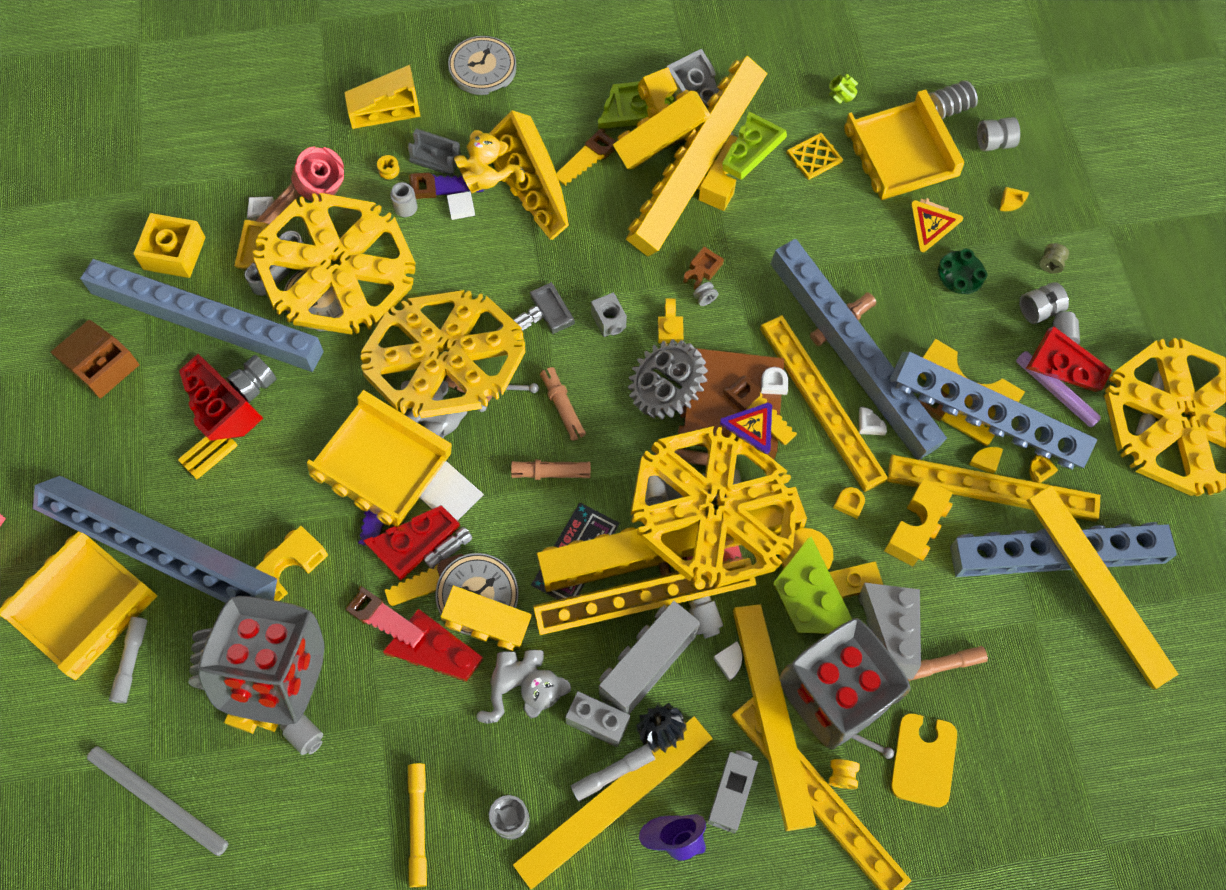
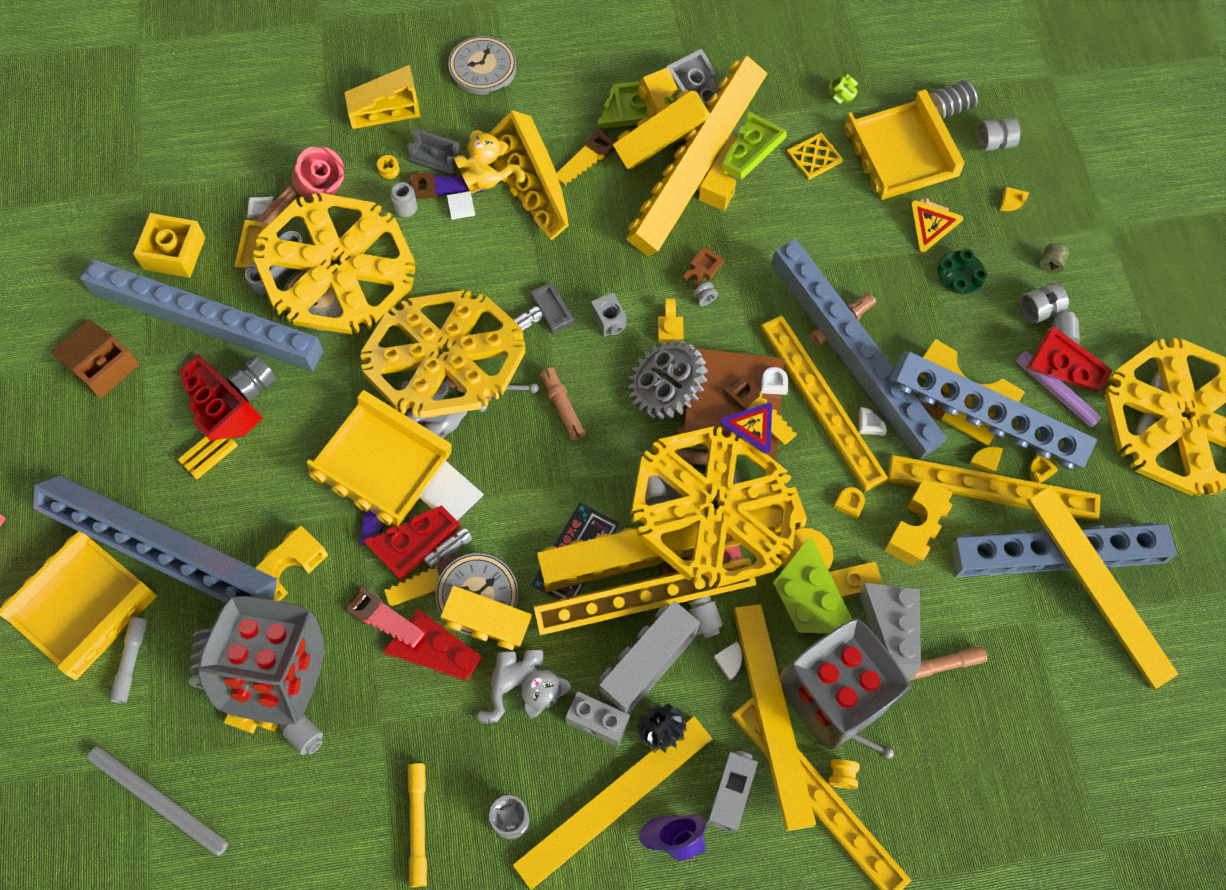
(550, 469): nougat pin -> none
(597, 780): light grey piece -> none
(921, 768): yellow piece -> none

